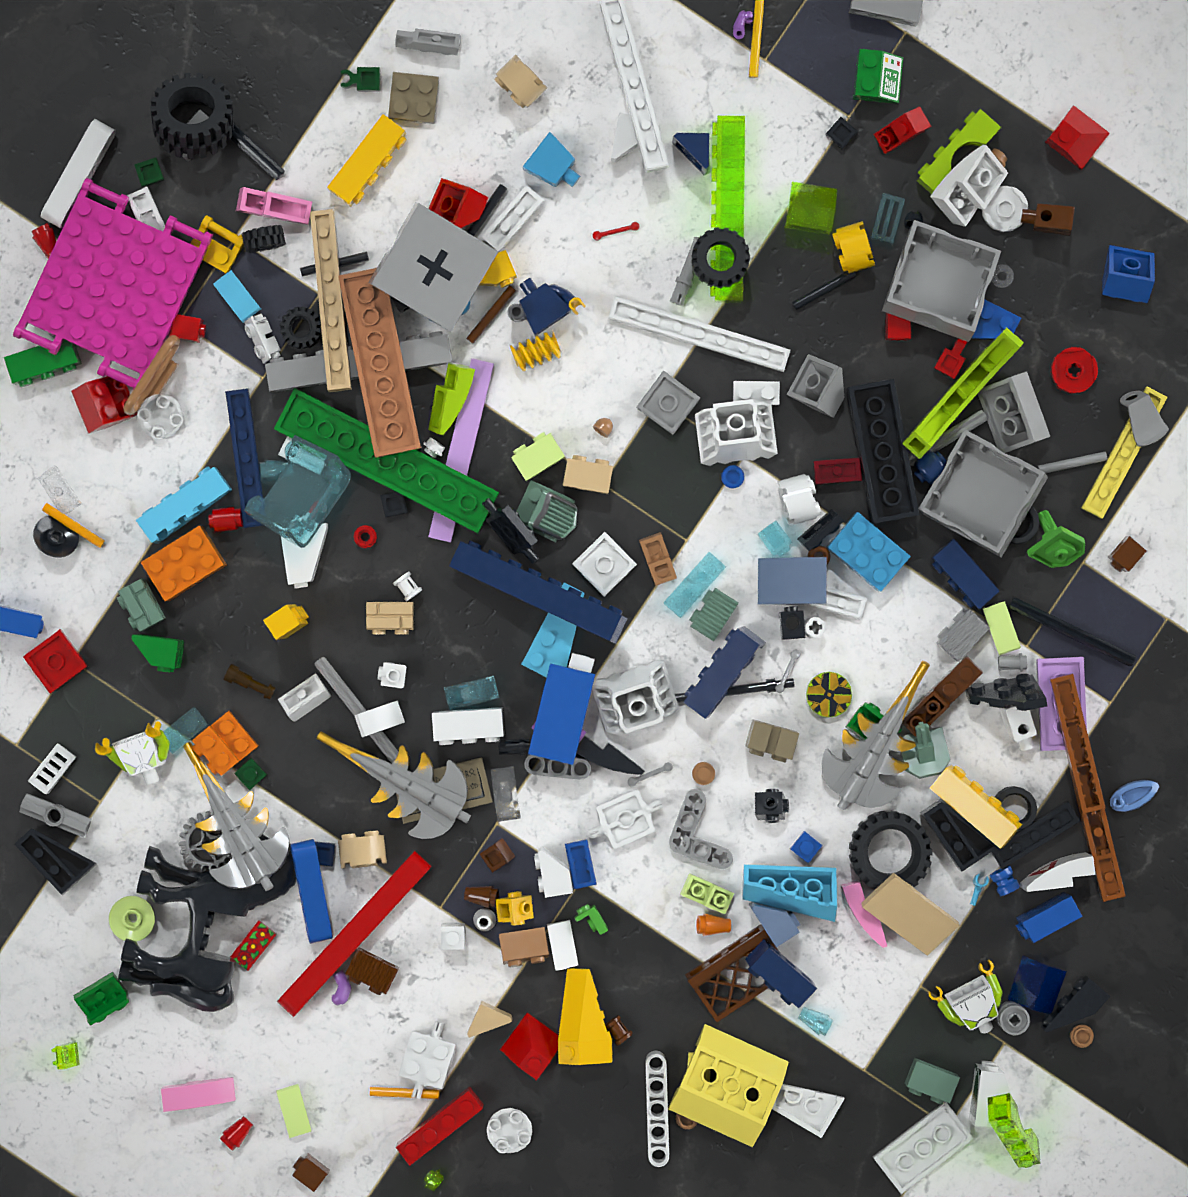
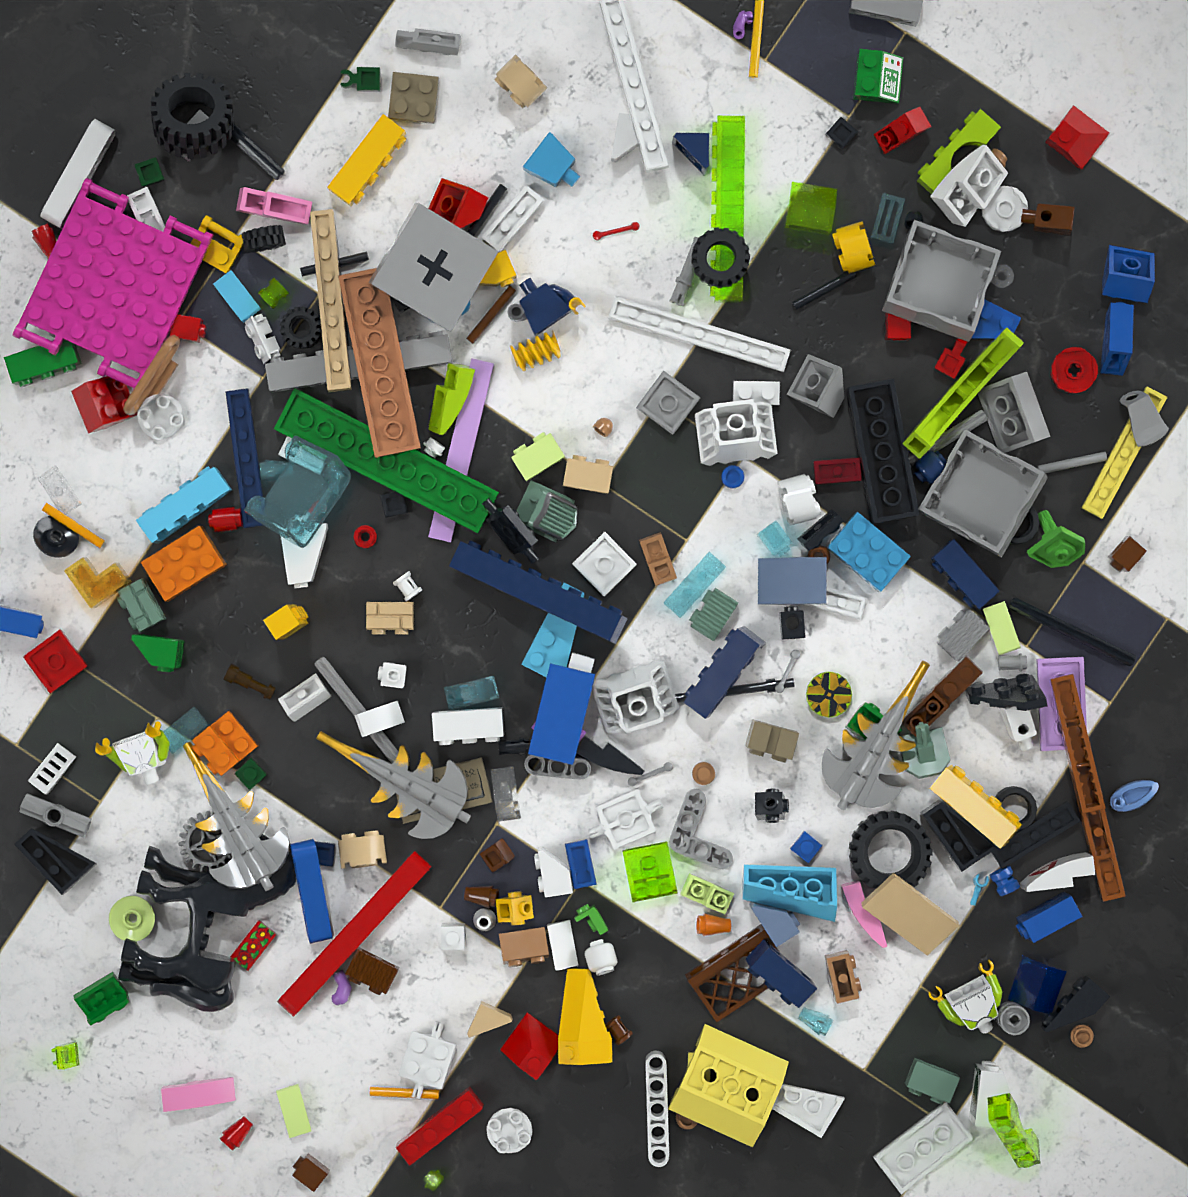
(97, 587): none -> clear yellow brick
(273, 293): none -> clear neon green wheel
(600, 957): none -> white head
(650, 871): none -> clear neon green slope
(809, 622): white bush -> none
(841, 974): none -> medium nougat brick
(1117, 338): none -> blue slope

